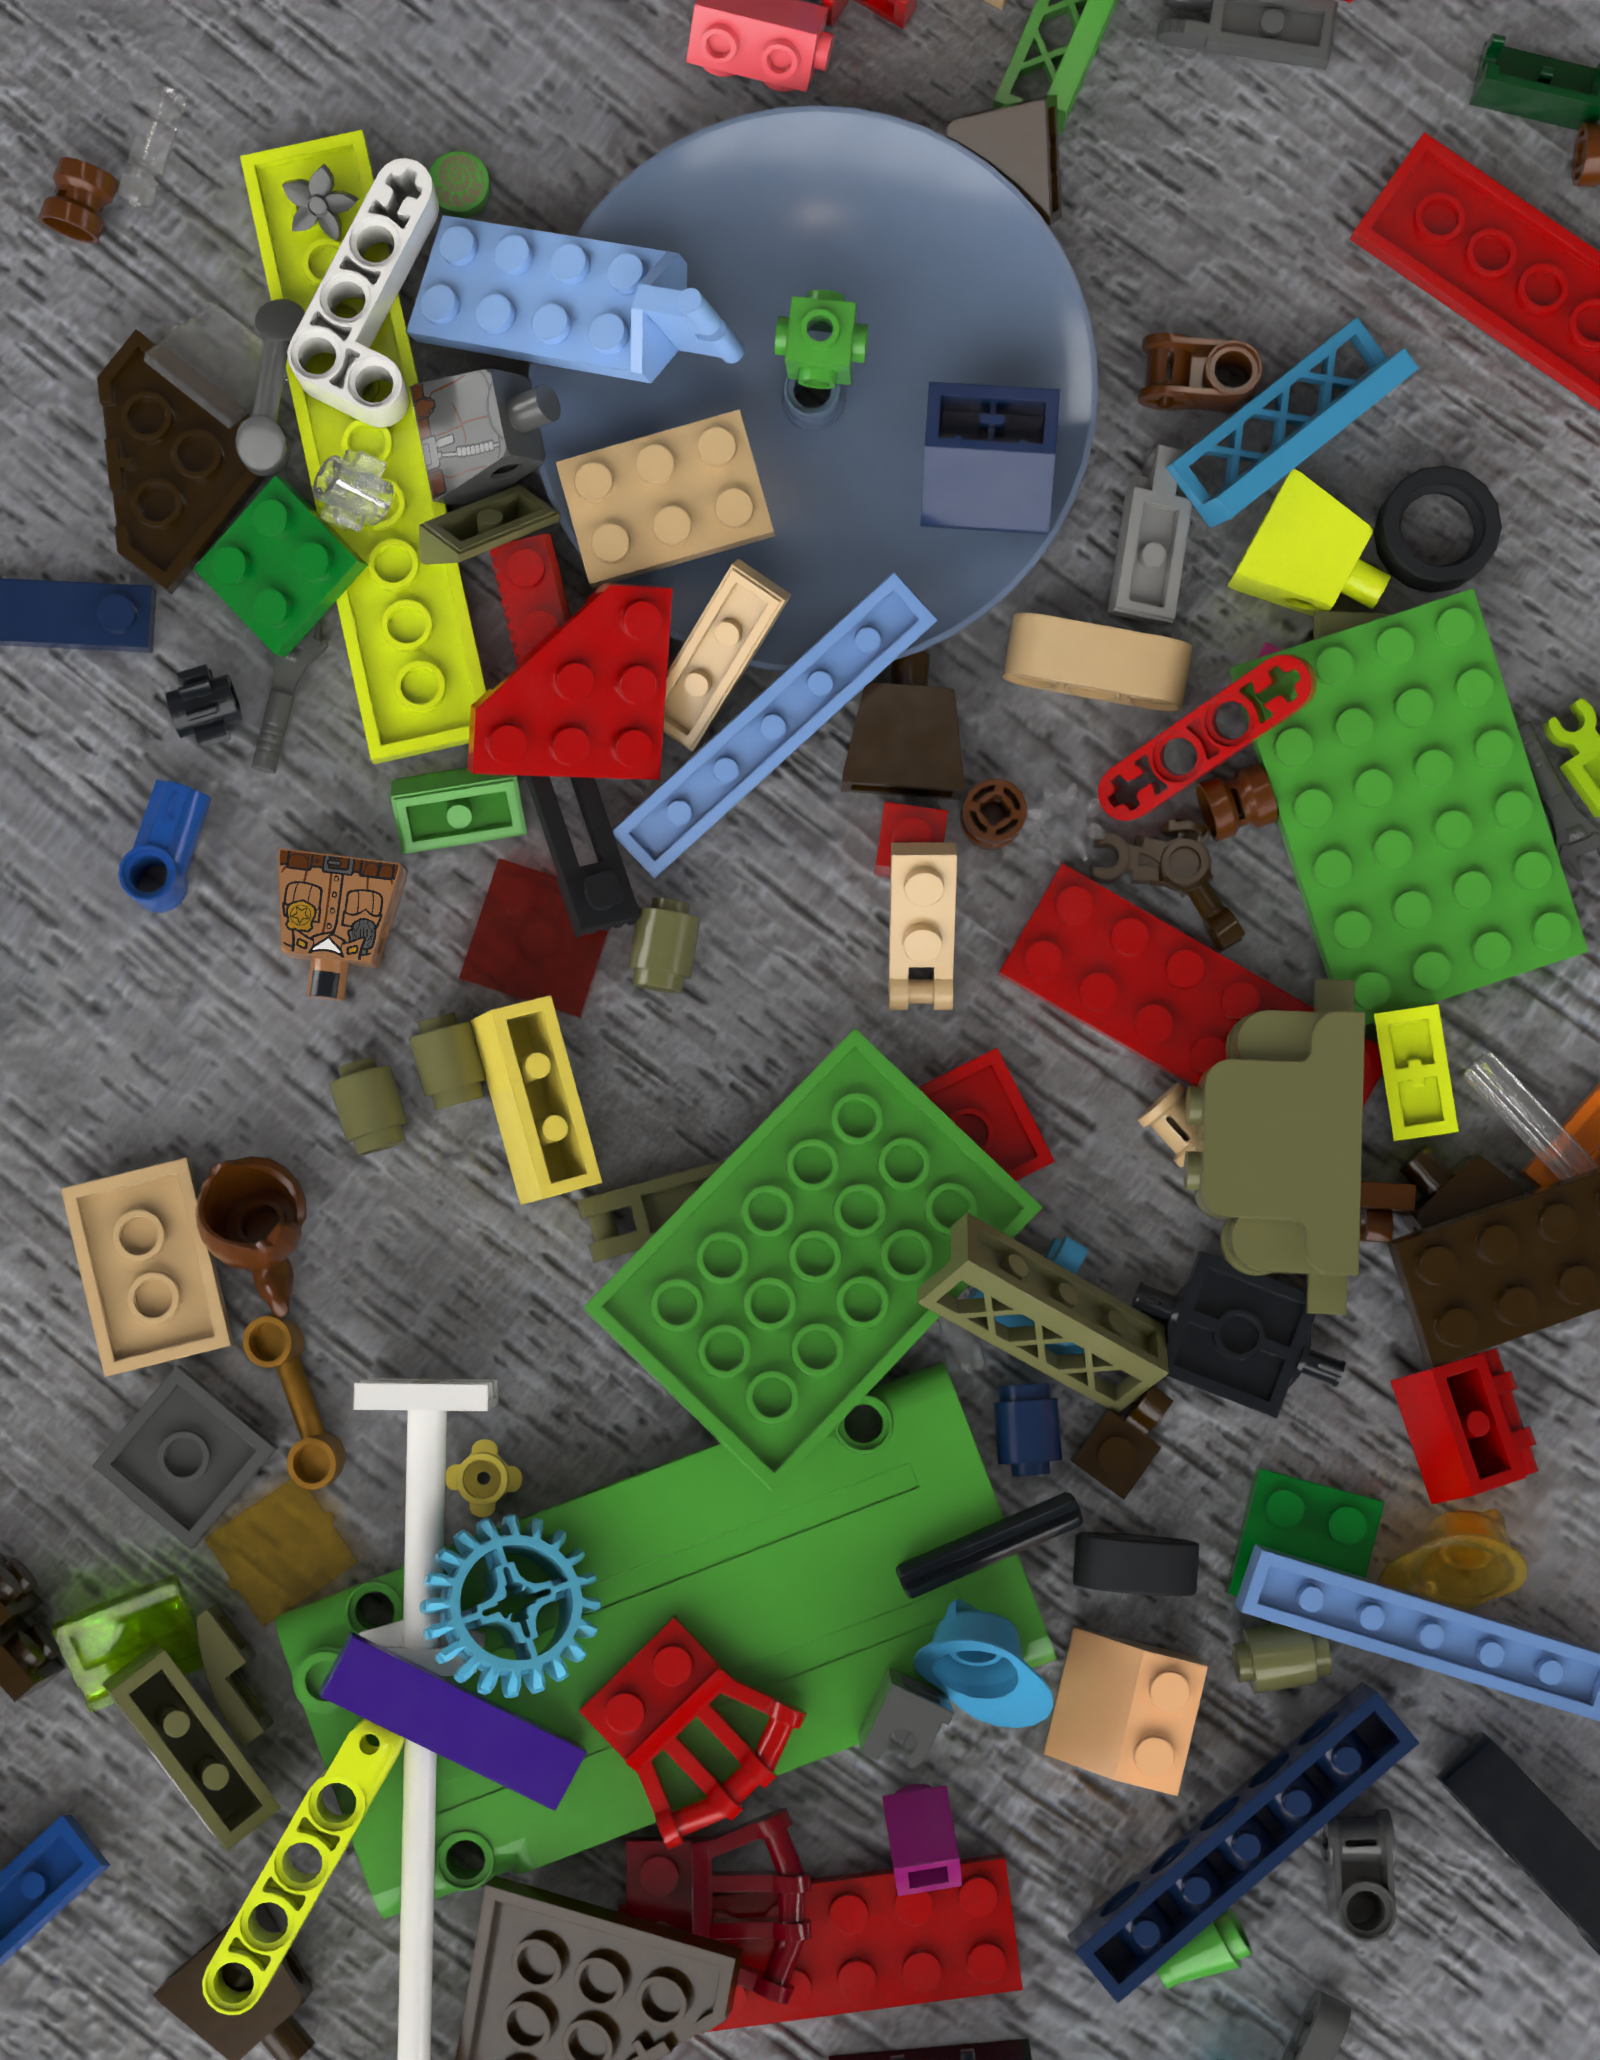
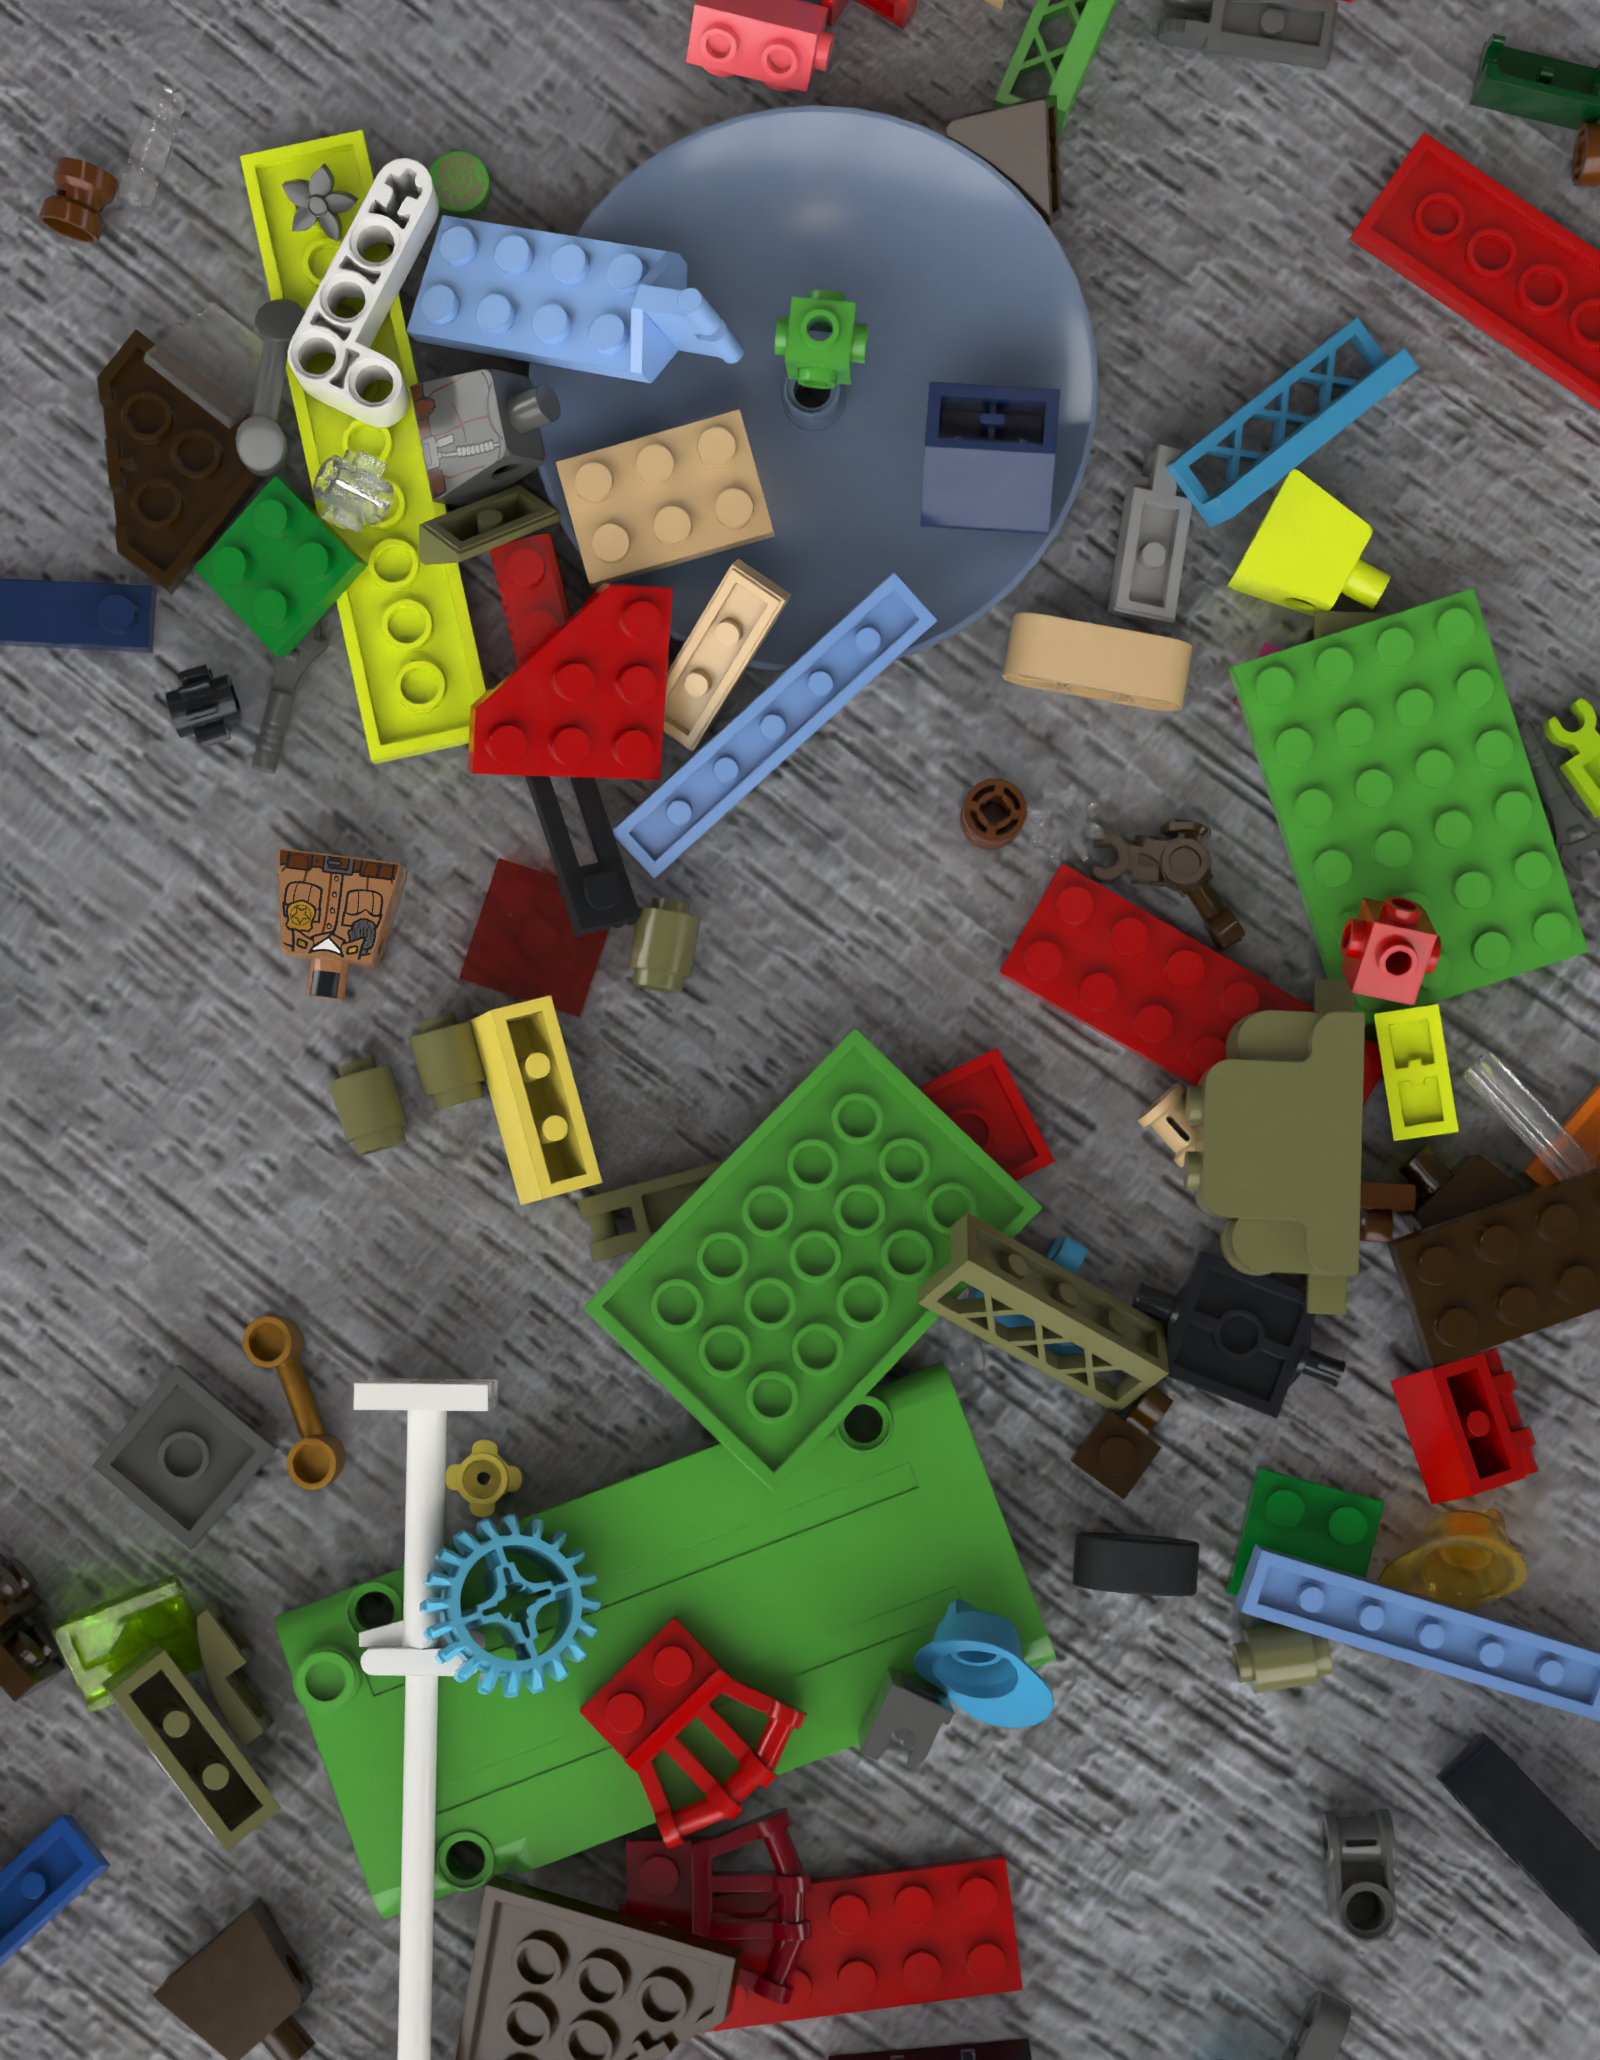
(146, 1268): tan plate -> none
(168, 840): blue piece -> none
(252, 1221): reddish brown hair -> none
(281, 1551): clear yellow piece -> none
(363, 1770): neon yellow piece -> none
(452, 1721): dark purple tile -> none
(456, 809): bright green slope -> none
(906, 737): dark brown torso -> none
(907, 825): red brick -> none
(922, 923): tan plate -> none
(922, 1839): magenta brick -> none
(989, 1545): black axle -> none
(1027, 1428): dark blue brick -> none
(1125, 1710): light nougat slope -> none
(1193, 373): reddish brown piece -> none
(1203, 733): red beam -> none
(1211, 1952): bright green cone -> none
(1237, 801): reddish brown wheel -> none
(1241, 1841): dark blue brick -> none
(1389, 949): none -> red brick
(1463, 489): black tyre -> none

